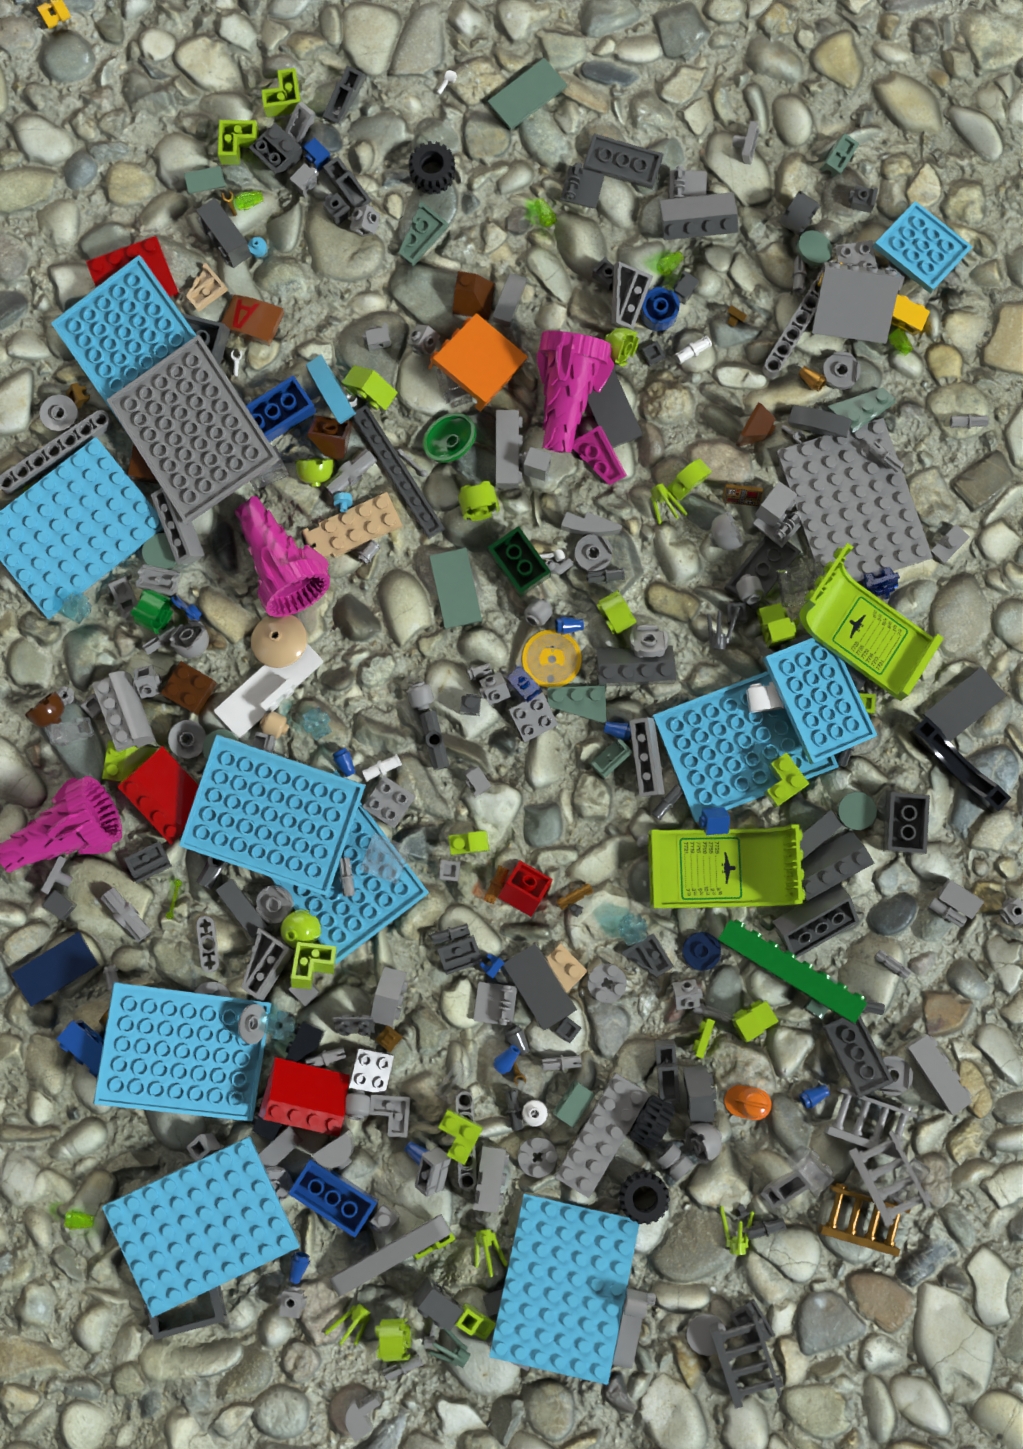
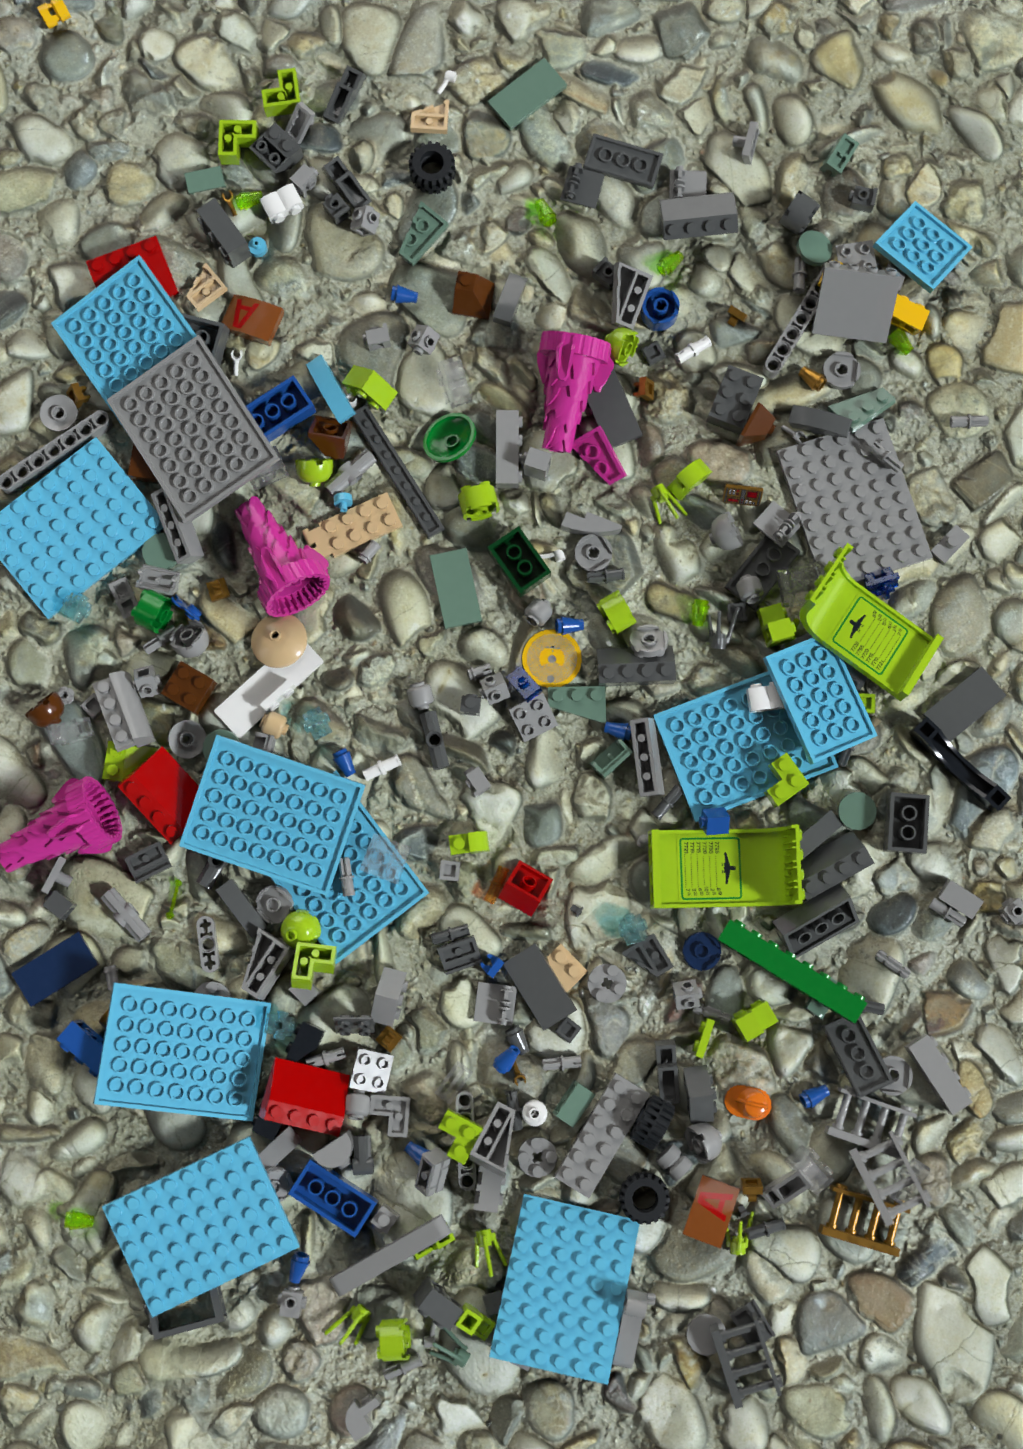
(203, 1146): light grey brick -> none
(218, 589): none -> pearl gold tile
(252, 1023): light grey dish -> none
(282, 203): none -> white brick
(316, 154): blue brick -> none
(363, 1160): none -> dark grey piece
(389, 802): light grey hinge -> none
(403, 295): none -> blue cone
(424, 473): light grey hinge -> none
(431, 119): none -> tan wing
(479, 359): orange panel -> none
(494, 1141): none -> light grey wedge
(559, 568): light grey arm -> none
(575, 896): pearl gold axle -> none
(646, 389): none -> pearl gold tile
(685, 287): dark grey brick -> none
(699, 612): none -> clear neon green cone
(711, 1211): none -> dark orange slope
(734, 399): none -> dark grey brick
(751, 1187): none -> pearl gold tile
(776, 504): light grey brick -> none

